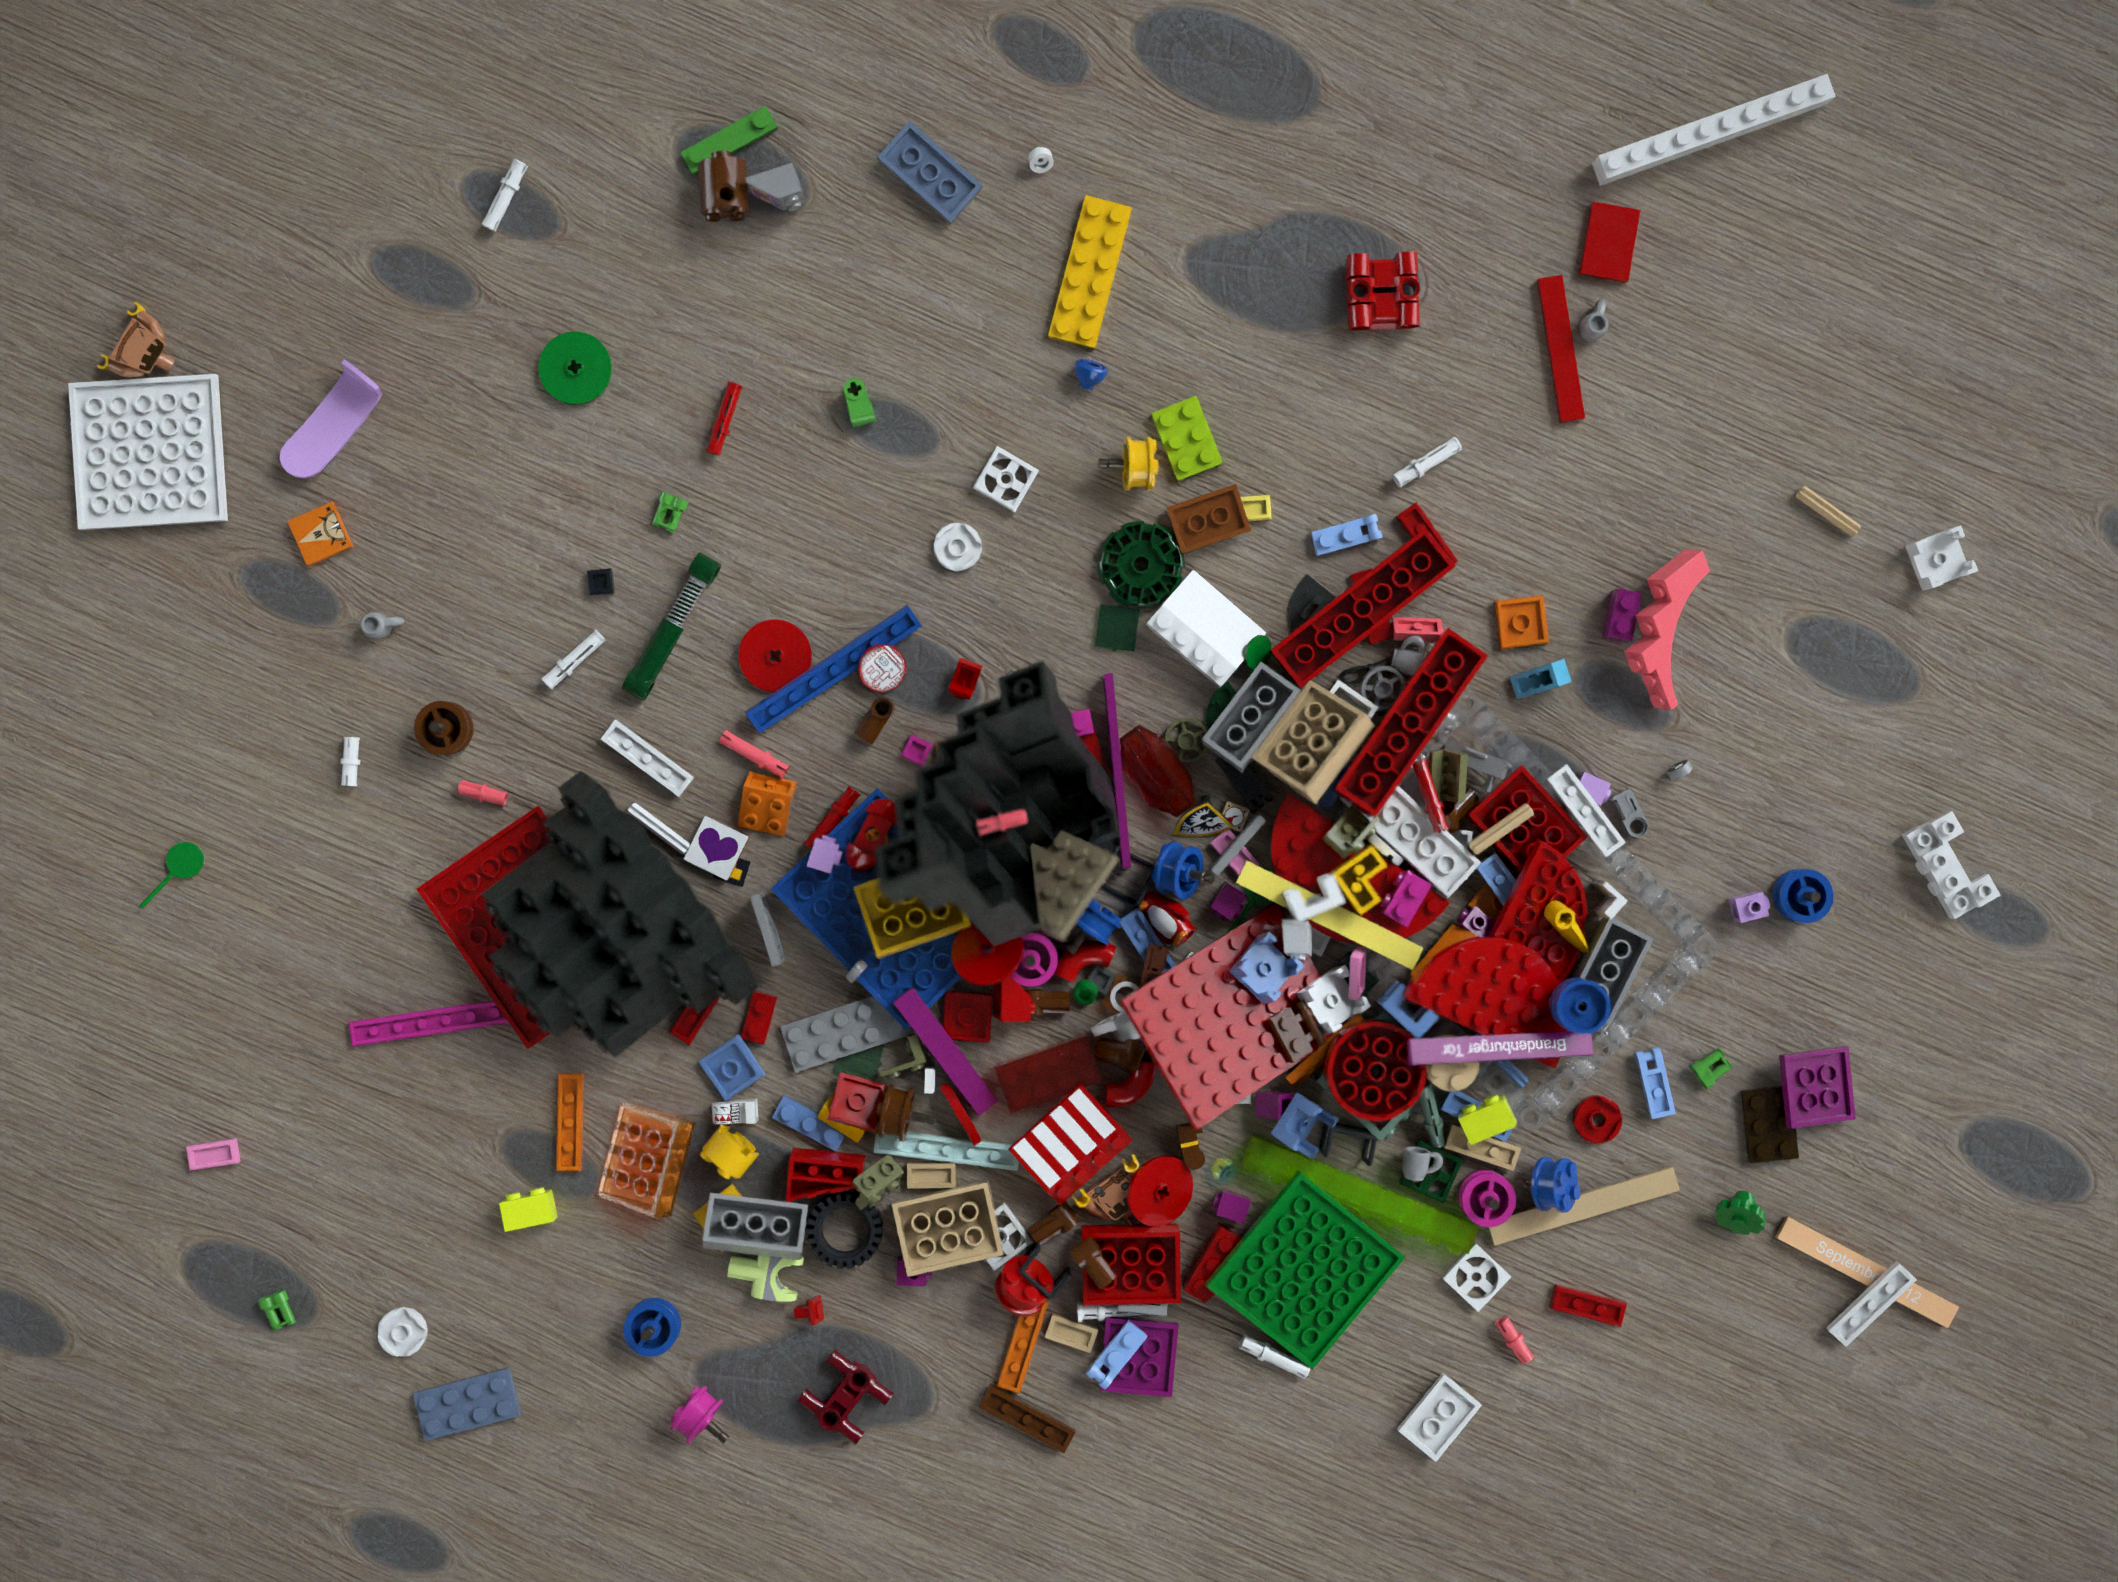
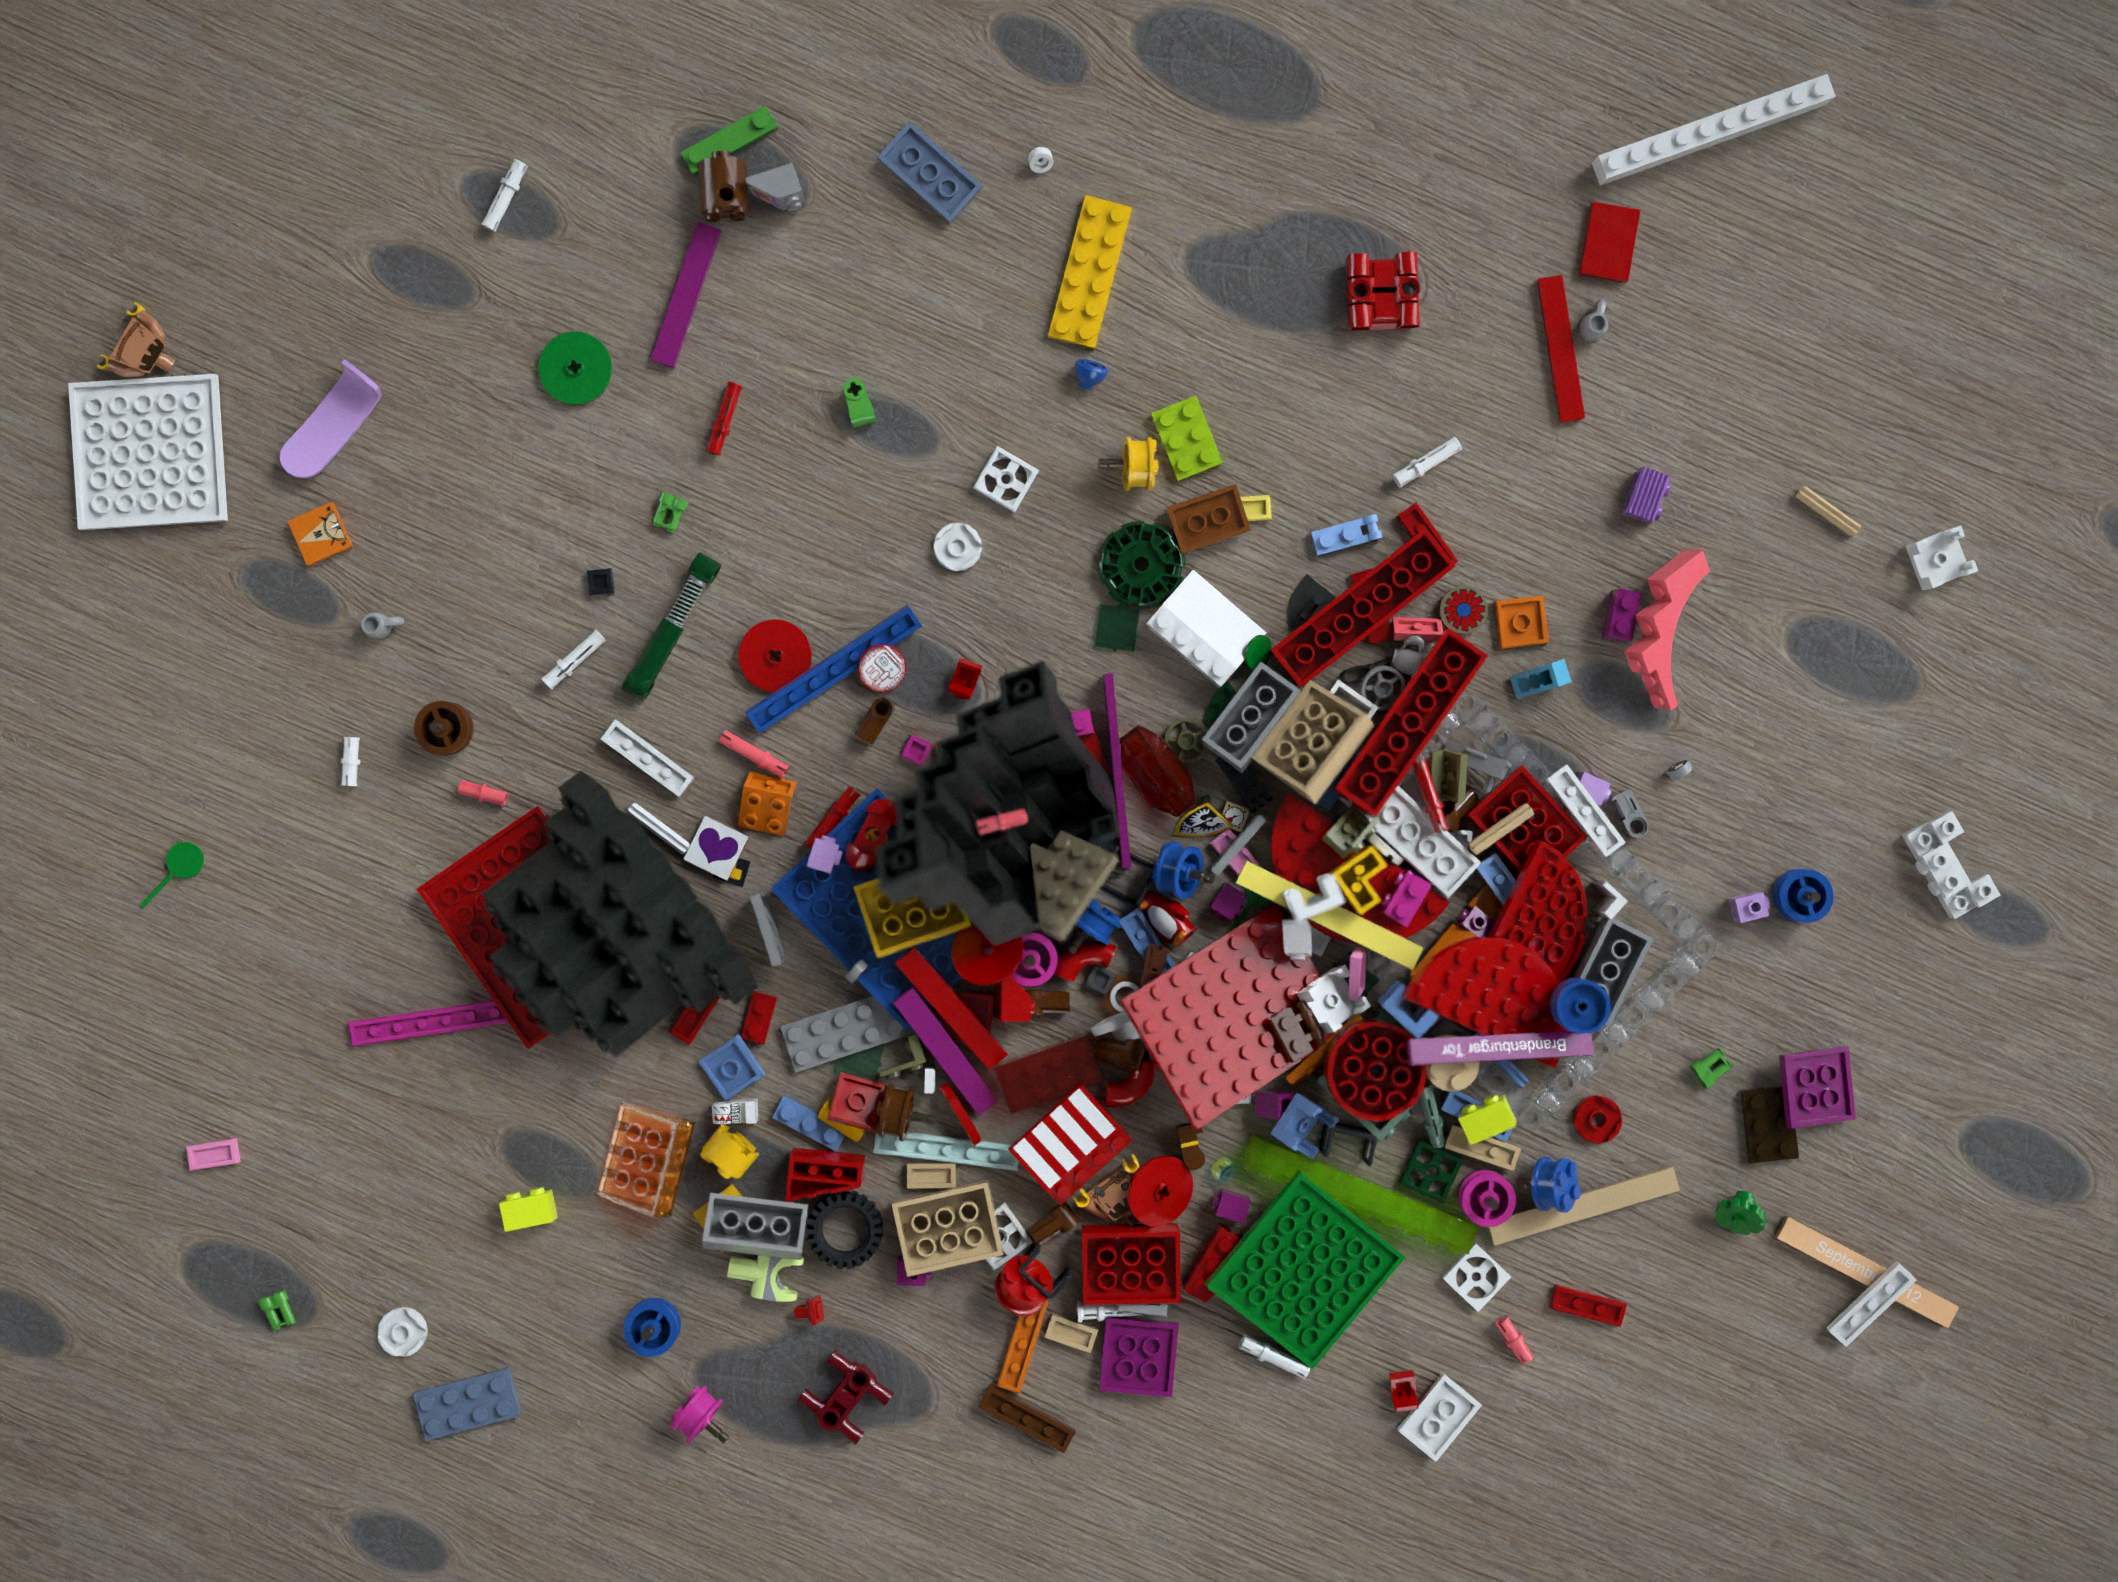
(569, 1121): orange tile -> none
(686, 295): none -> magenta tile
(876, 1181): olive bracket -> none
(951, 1007): none -> red tile
(1085, 992): green tile -> none
(1089, 1256): reddish brown piece -> none
(1116, 1354): light blue plate -> none
(1264, 968): medium blue panel -> none
(1403, 1390): none -> red bracket
(1416, 1163): light grey piece -> none
(1463, 610): none -> tile
(1564, 922): yellow piece -> none
(1646, 495): none -> medium lavender brick
(1655, 1083): light blue plate -> none

